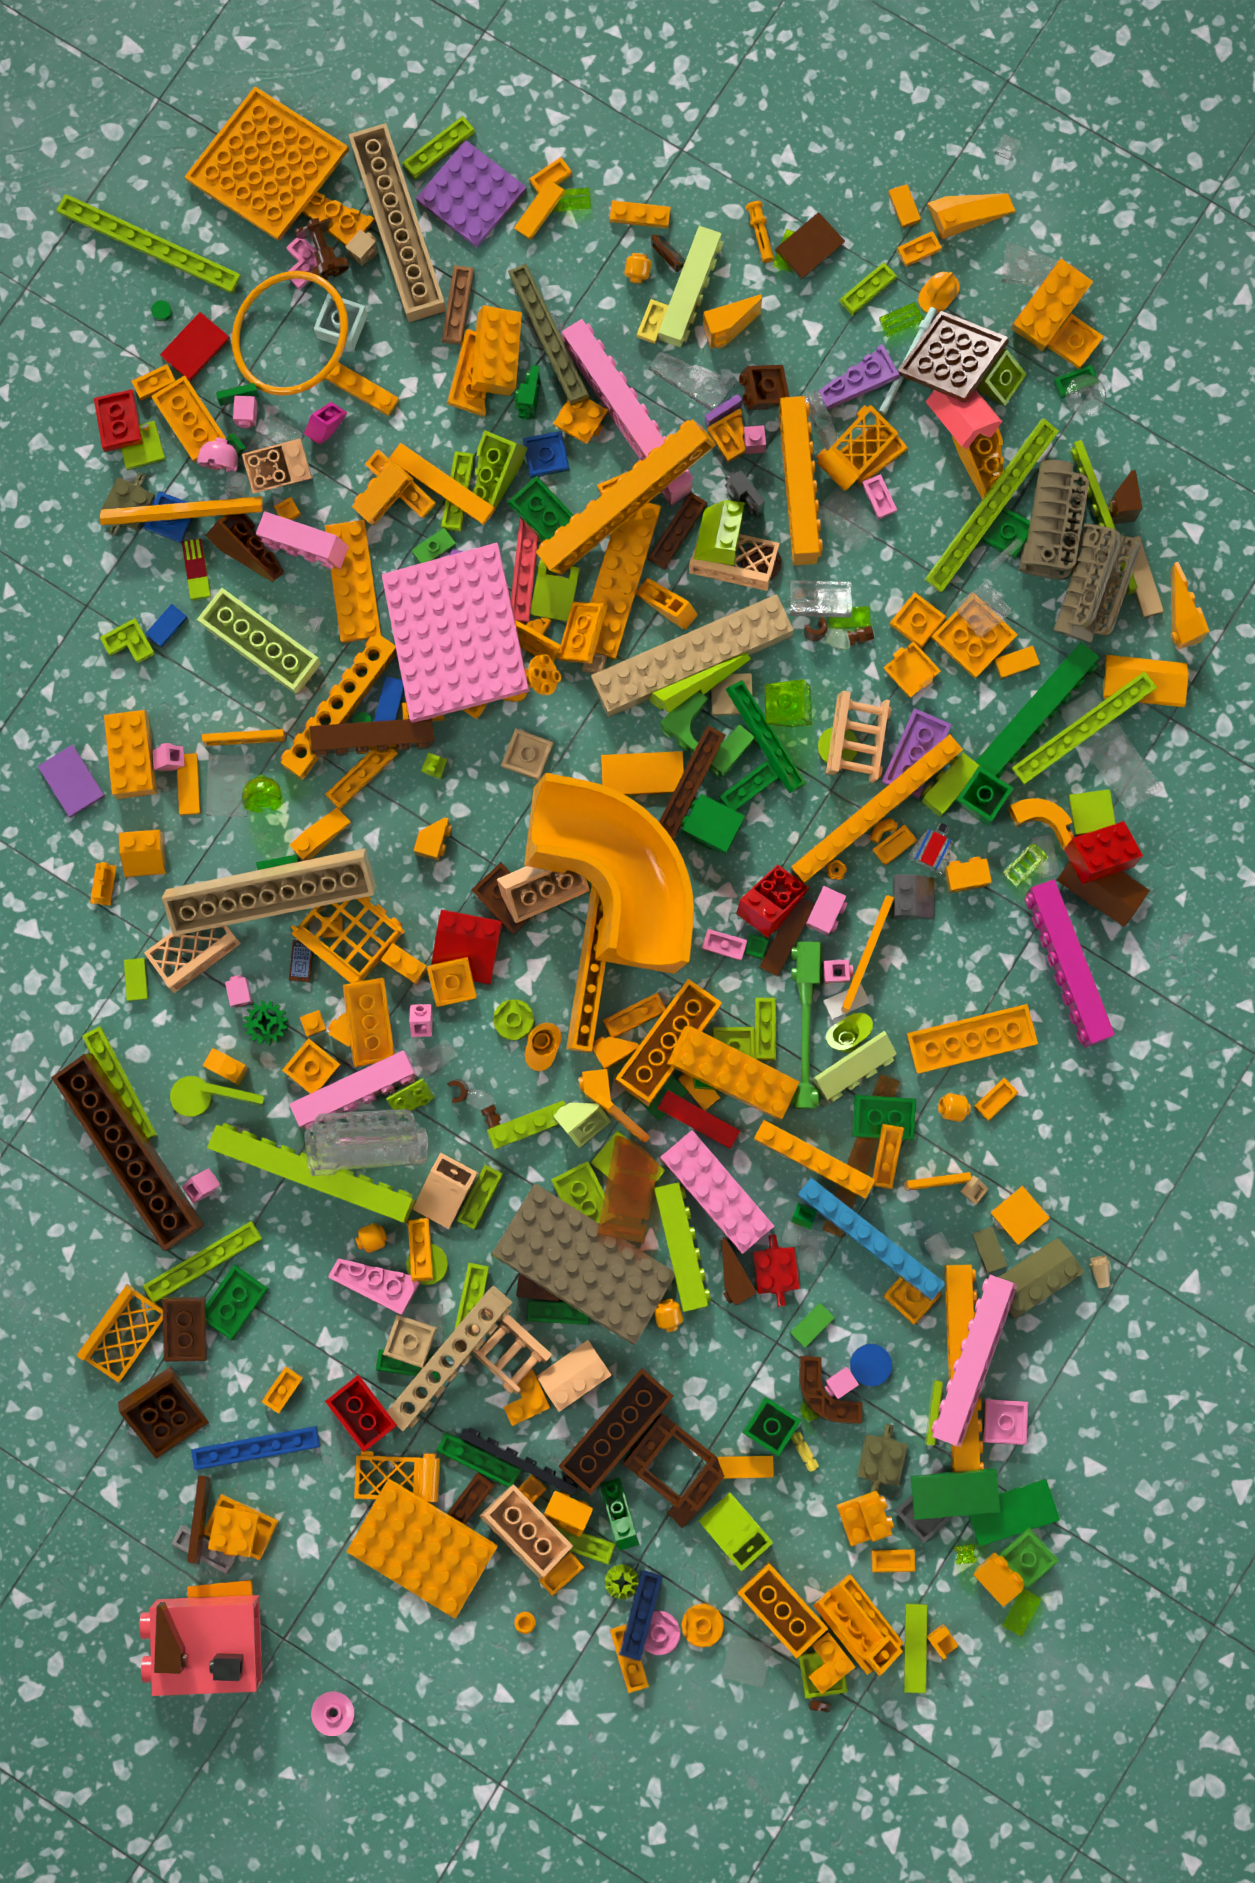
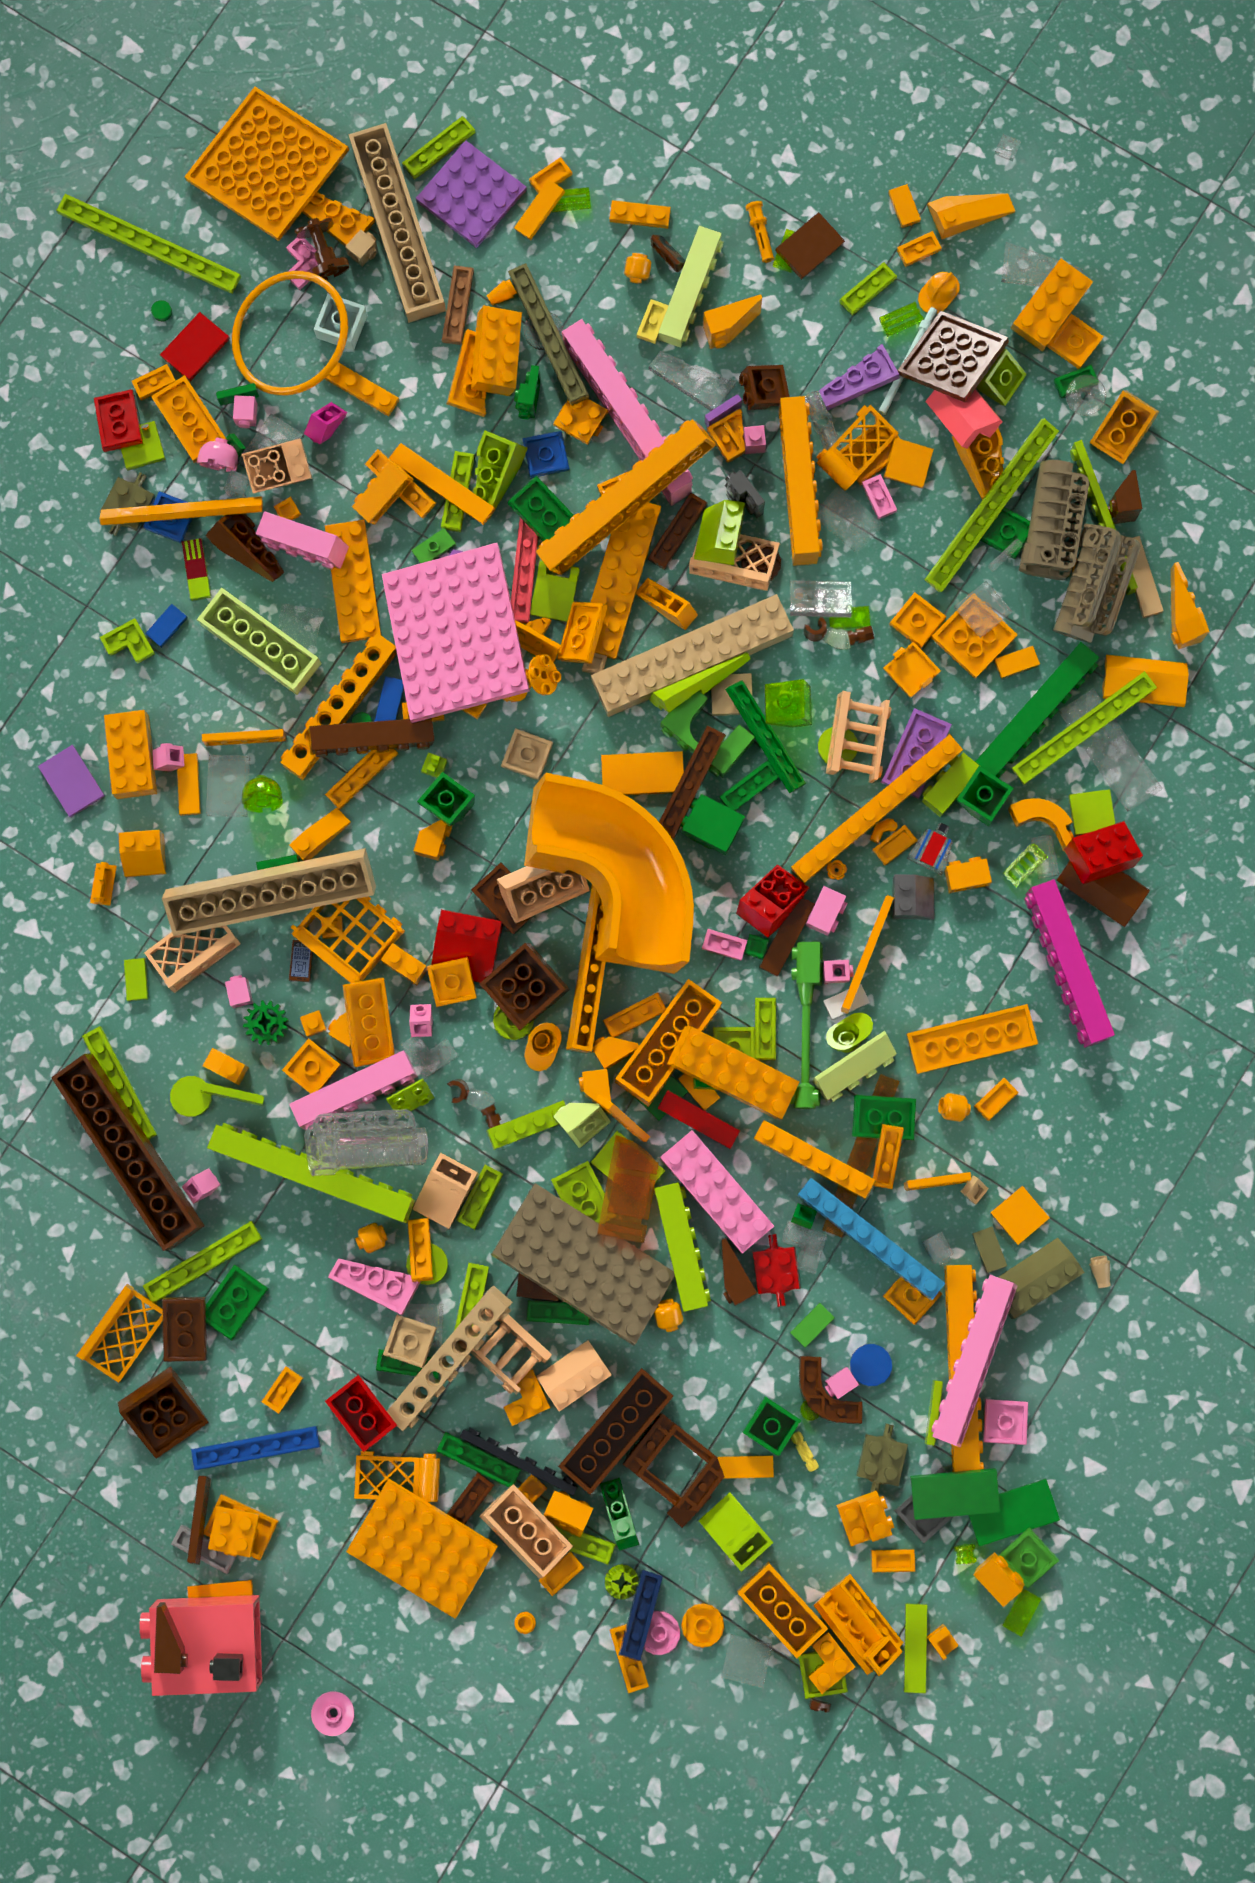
(447, 800): none -> green slope
(502, 292): none -> light orange cone
(524, 986): none -> reddish brown slope
(908, 463): none -> light orange tile
(1124, 426): none -> light orange slope

